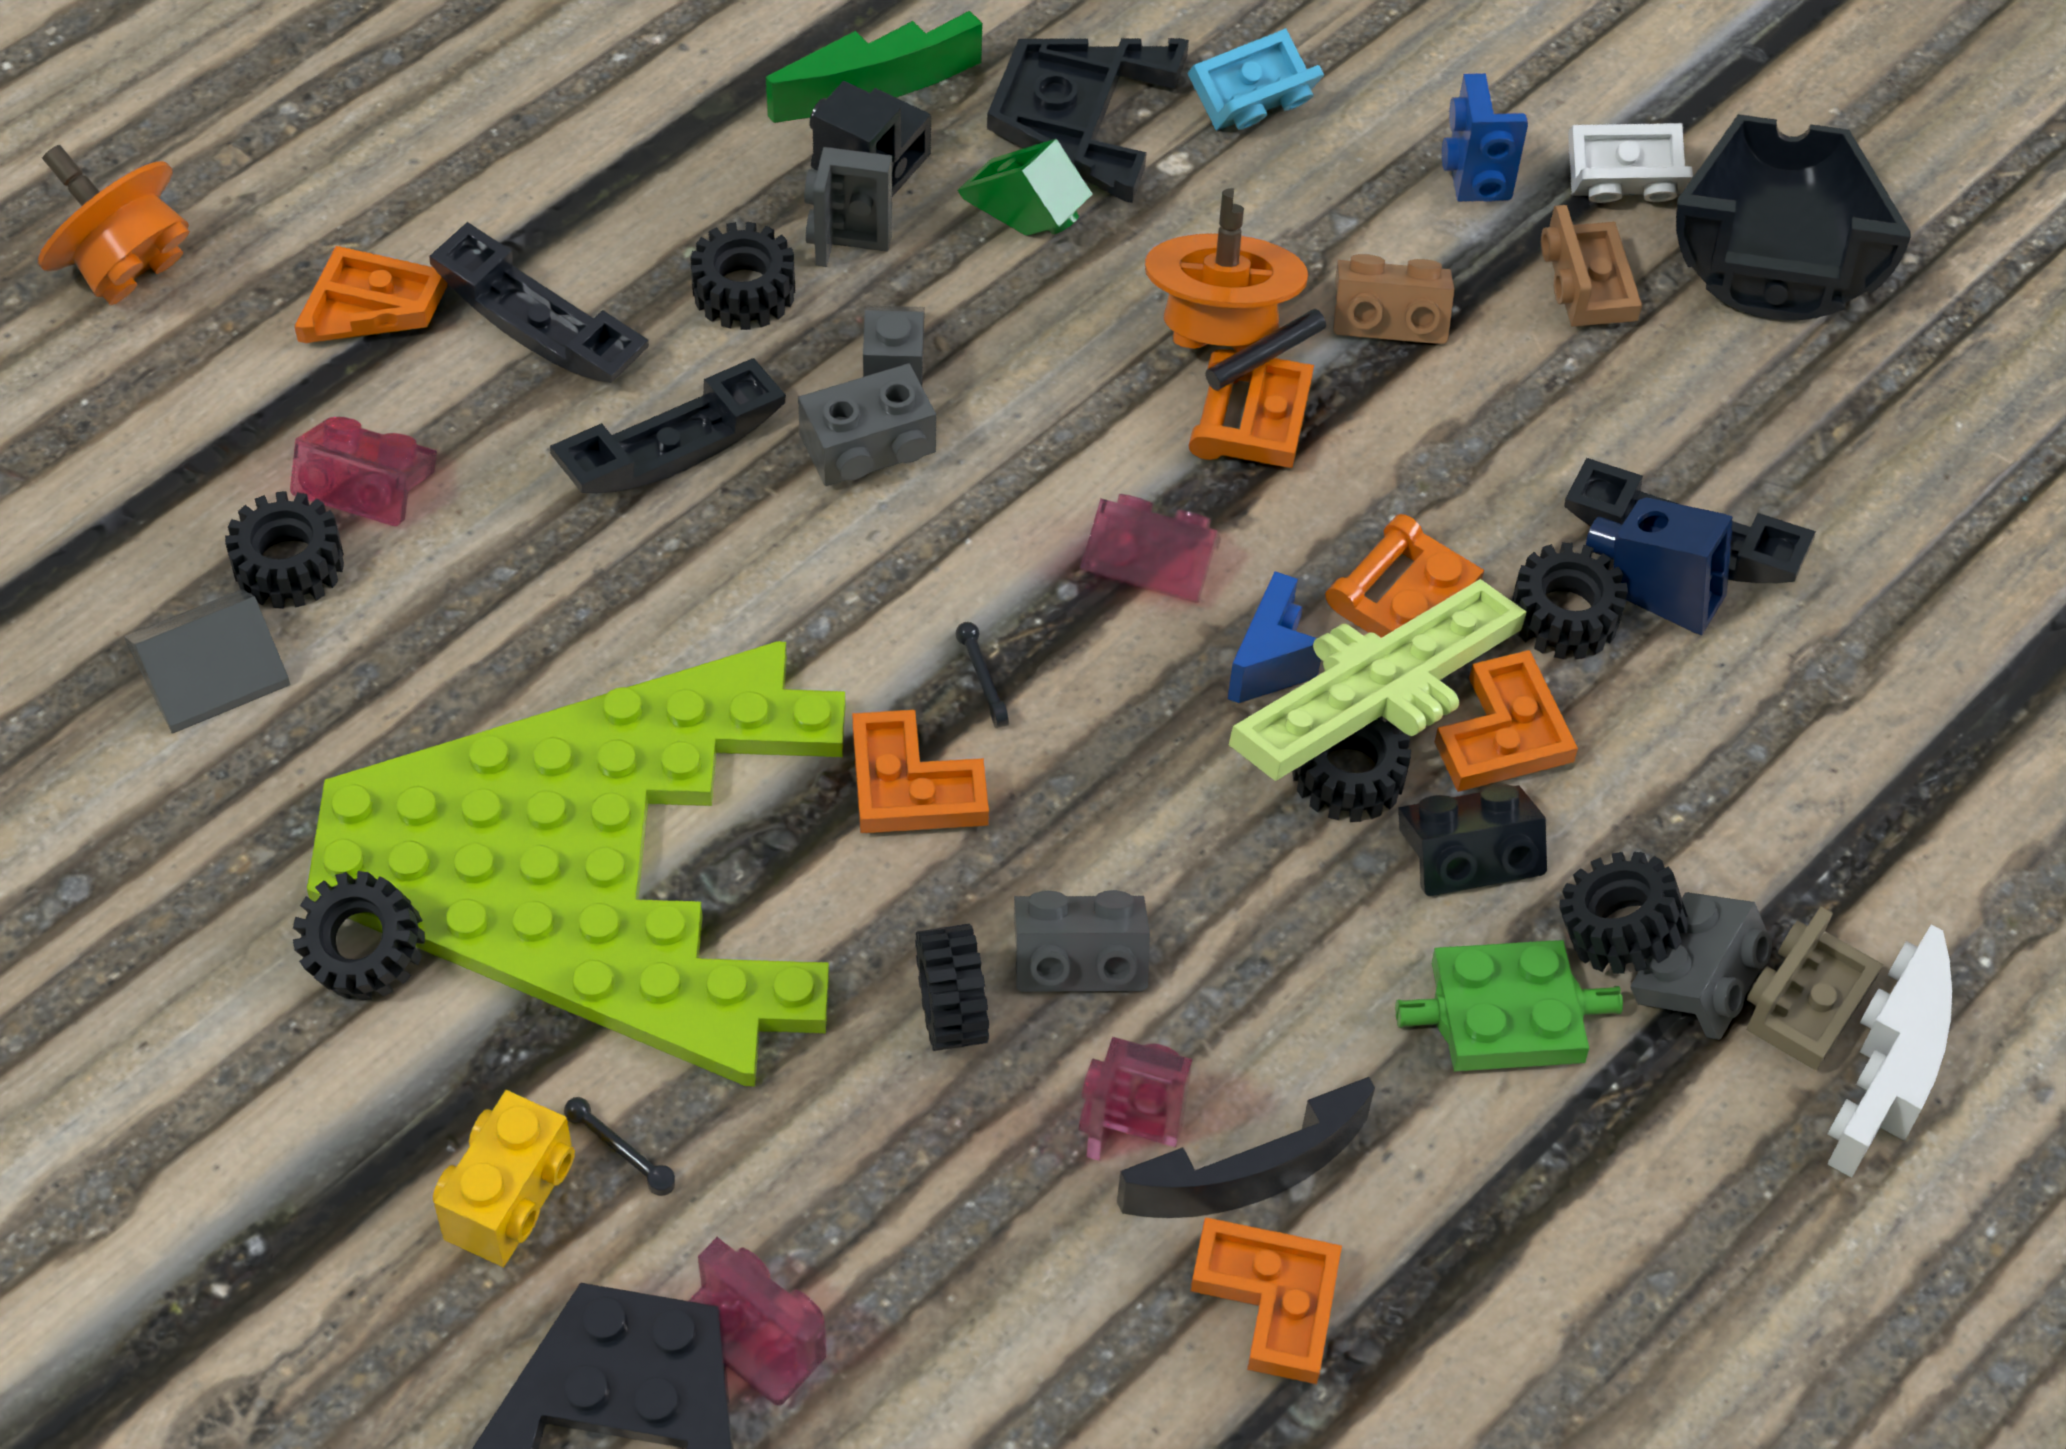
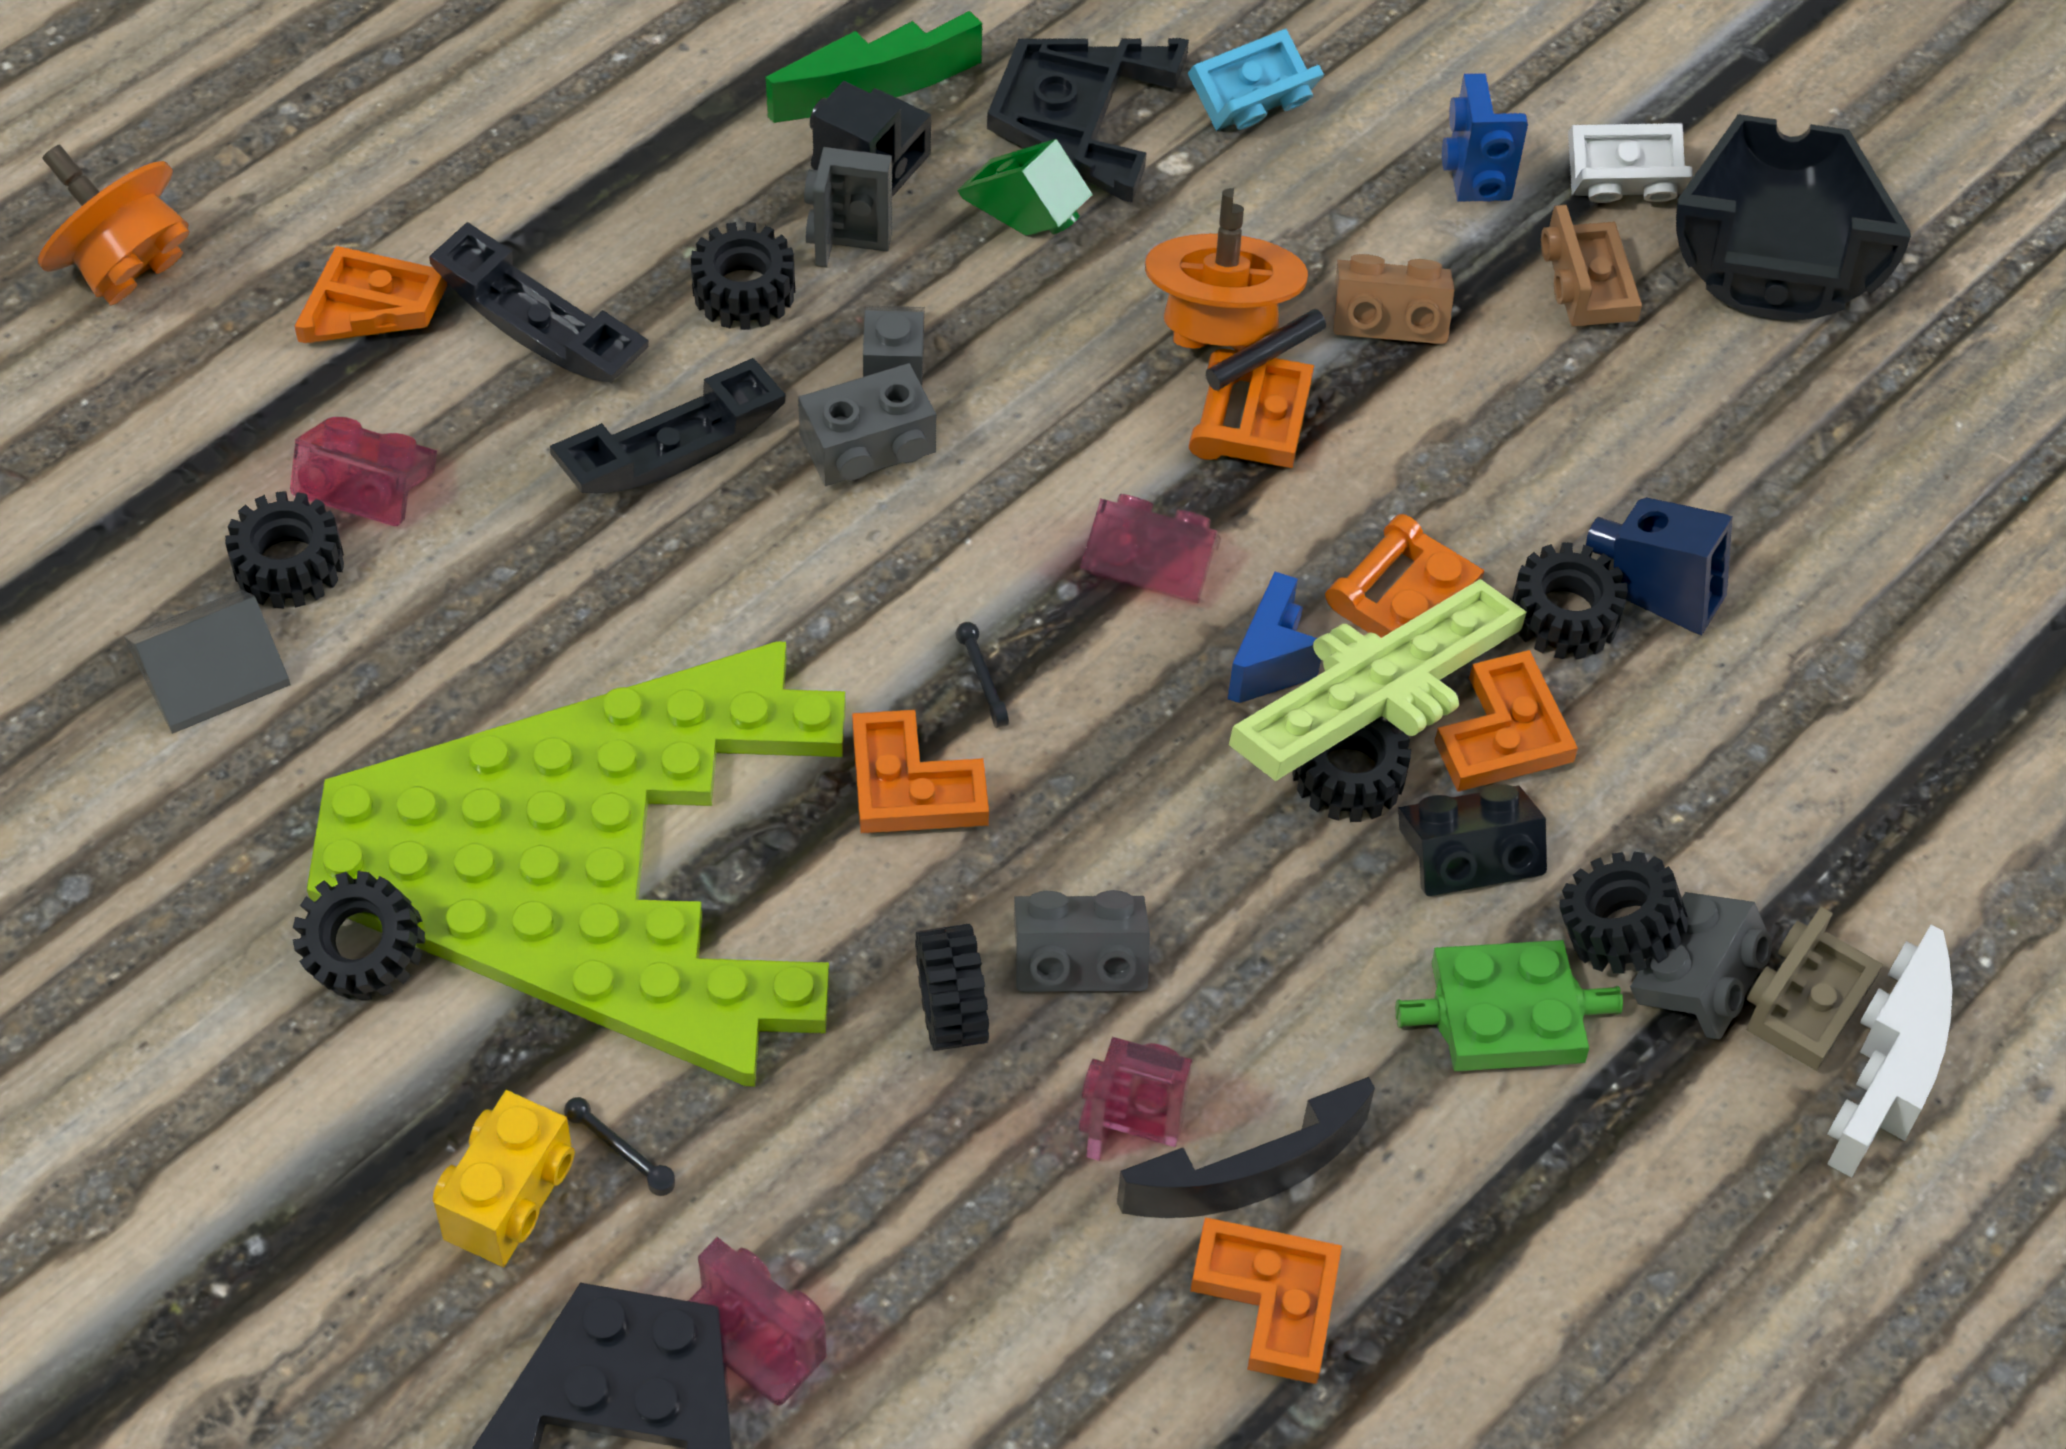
(1758, 554): black slope -> none

